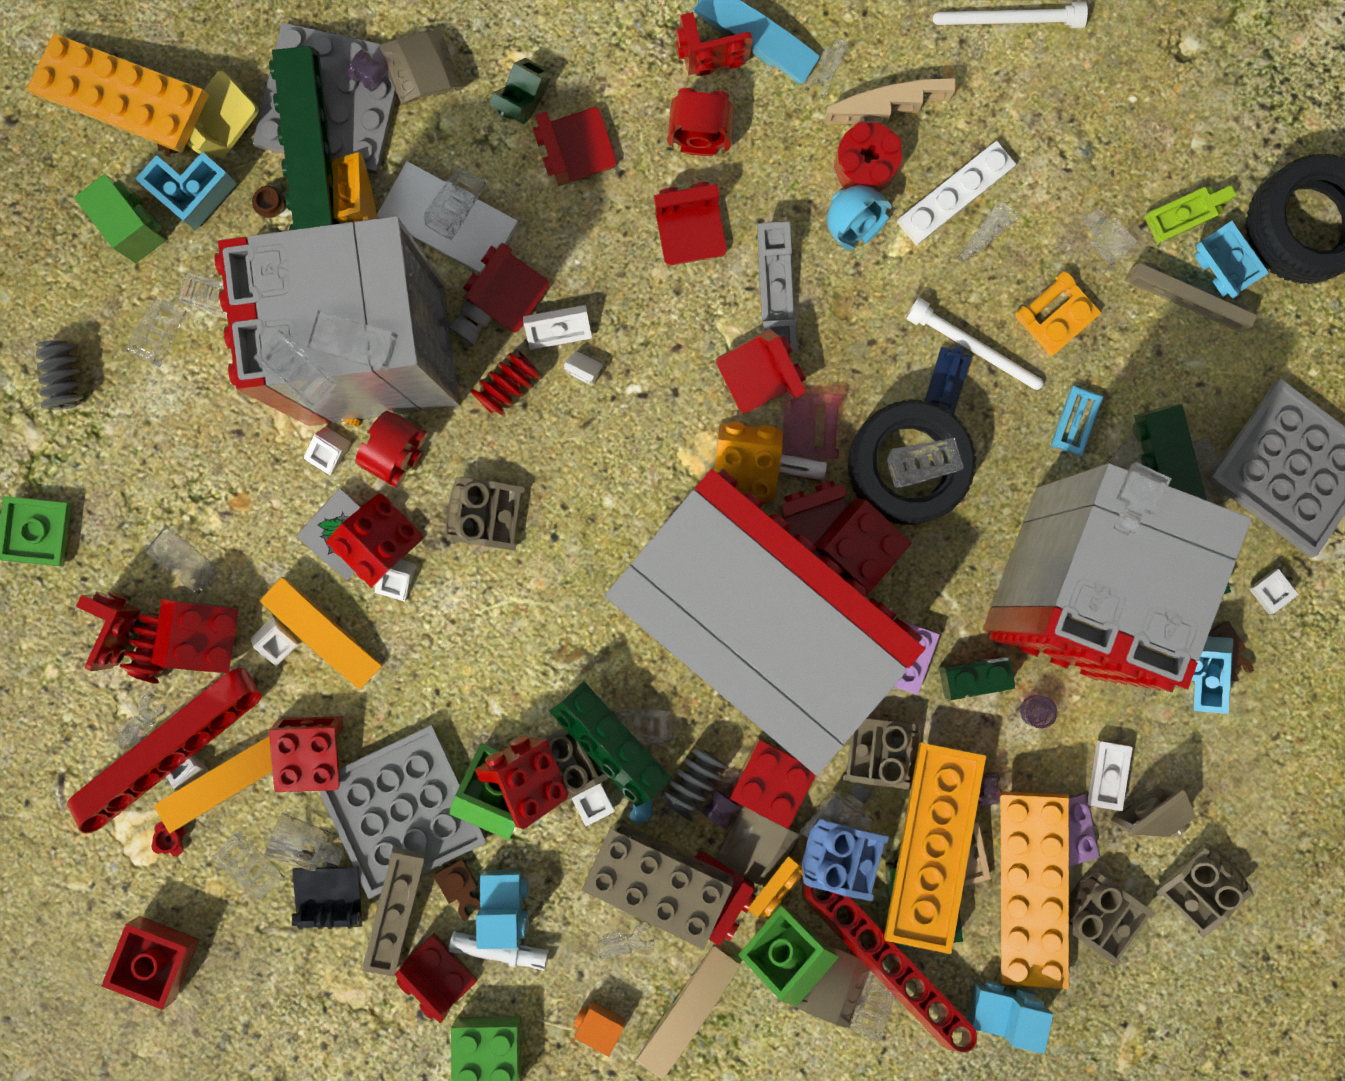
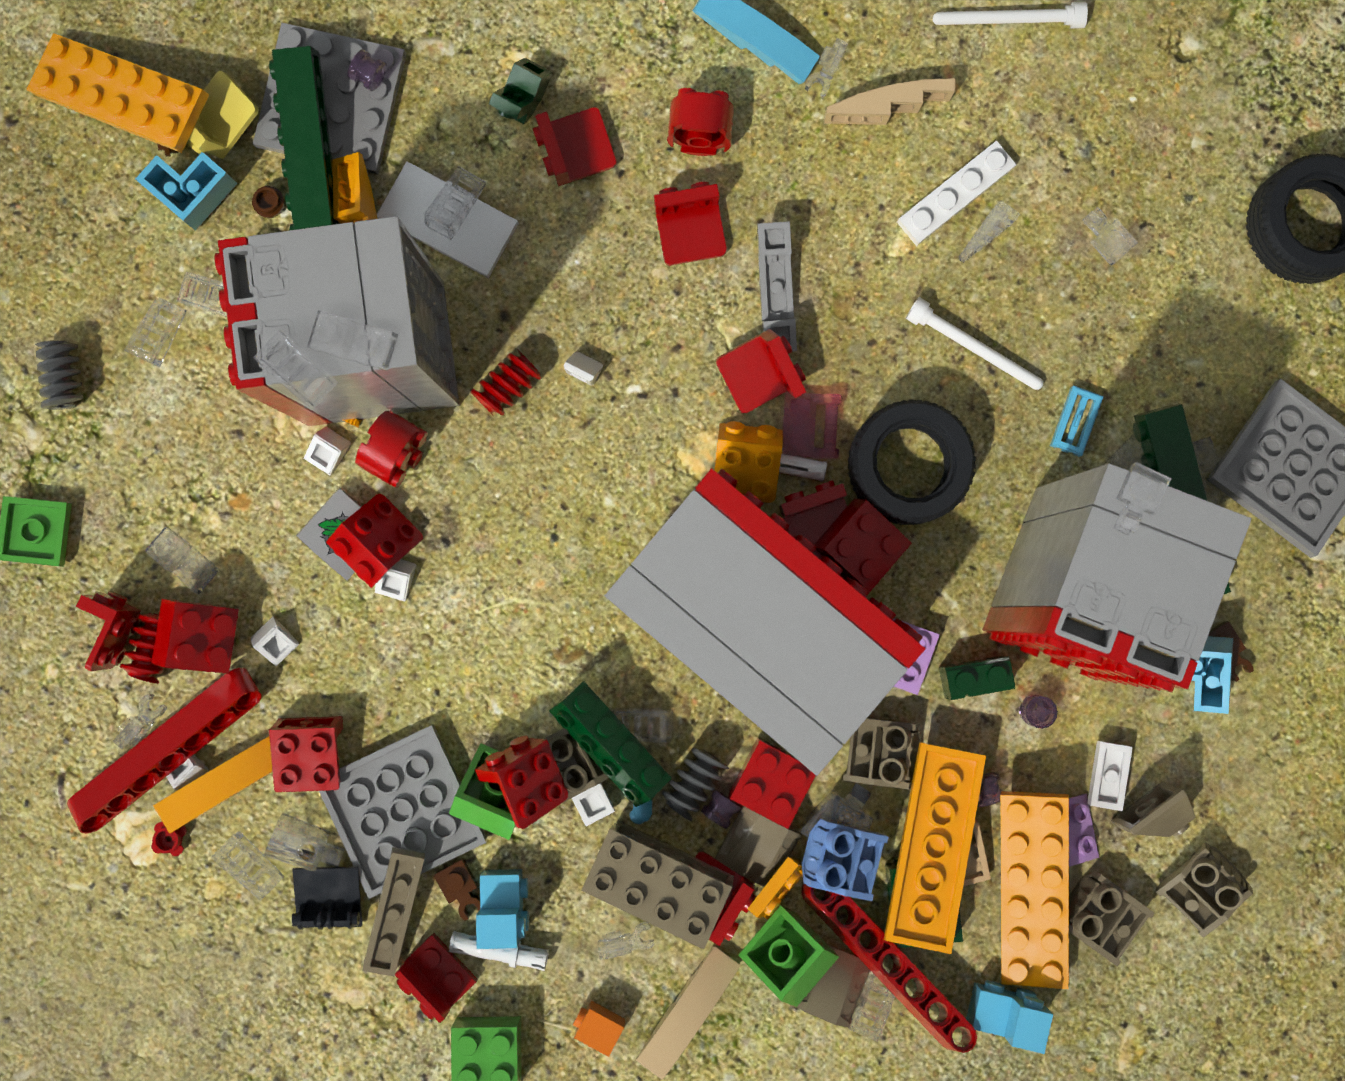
(121, 217): bright green brick -> none
(150, 962): red brick -> none
(320, 632): light orange slope -> none
(420, 66): dark tan slope -> none
(466, 329): light grey wheel -> none
(483, 513): dark tan slope -> none
(505, 287): red bracket -> none
(557, 327): white plate -> none
(707, 56): red bracket -> none
(856, 215): medium azure cylinder -> none
(872, 141): red brick -> none
(909, 453): clear slope -> none
(948, 378): dark blue hinge -> none
(1065, 321): light orange plate -> none
(1187, 212): lime hinge -> none
(1203, 301): dark tan plate -> none
(1230, 260): medium azure bracket -> none
(1273, 591): white plate -> none

